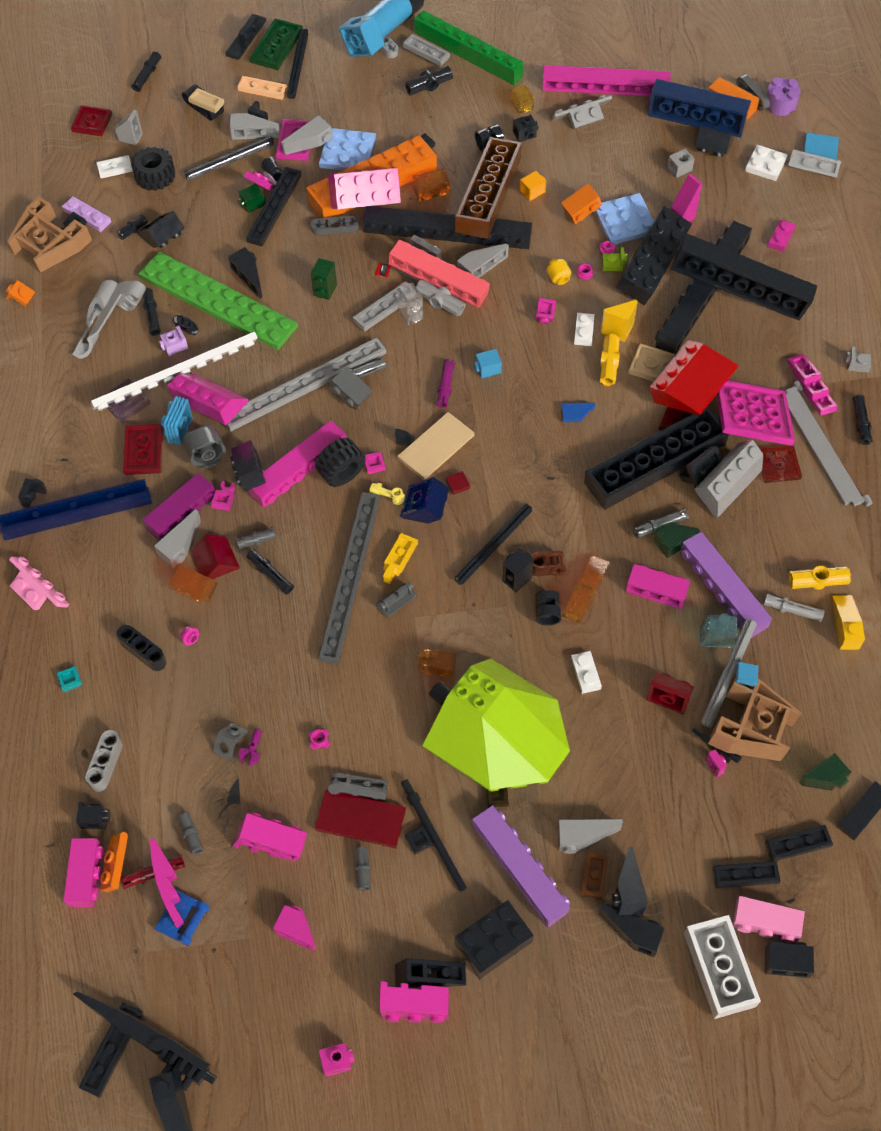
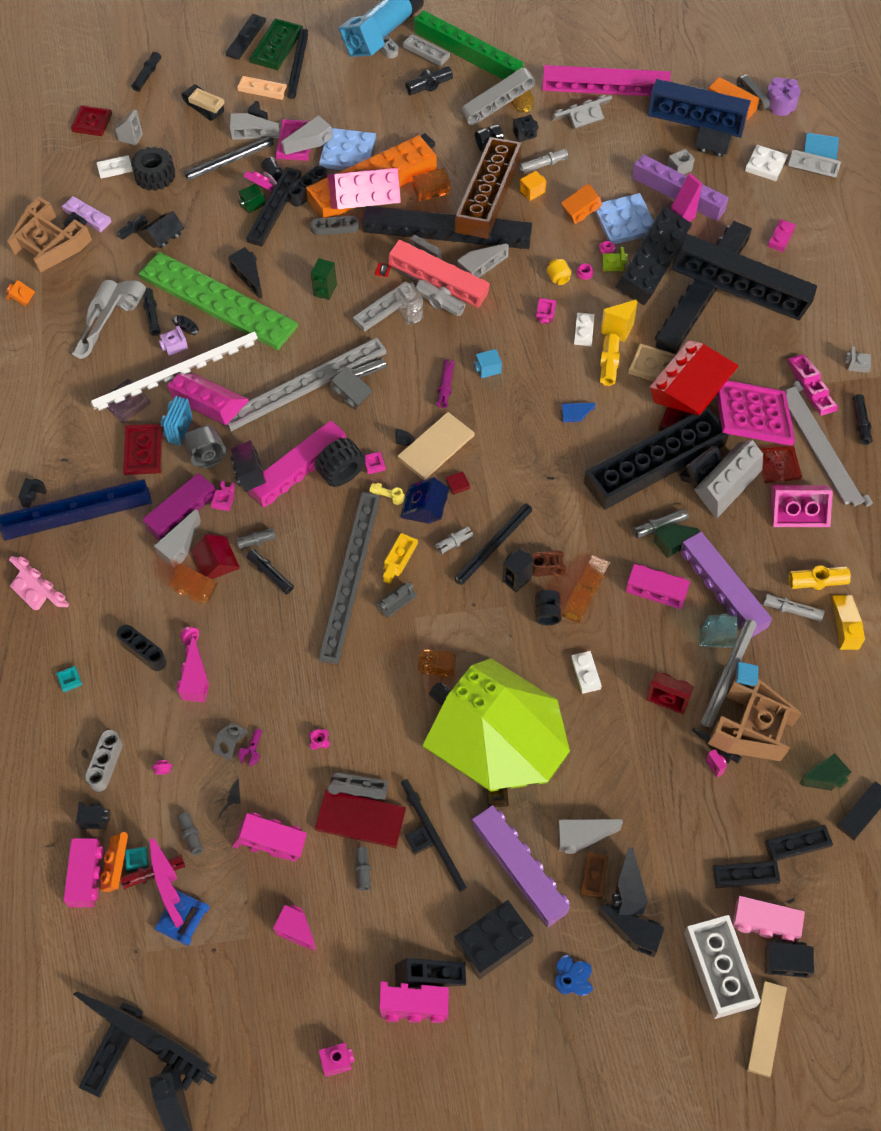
(136, 858): none -> teal tile
(162, 767): none -> dark pink plate
(194, 680): none -> dark pink slope
(297, 190): none -> black beam
(454, 540): none -> light grey pin
(498, 96): none -> light grey beam
(549, 159): none -> light grey pin
(575, 974): none -> blue plate
(670, 182): none -> medium lavender brick
(767, 1029): none -> tan tile
(801, 505): none -> dark pink slope

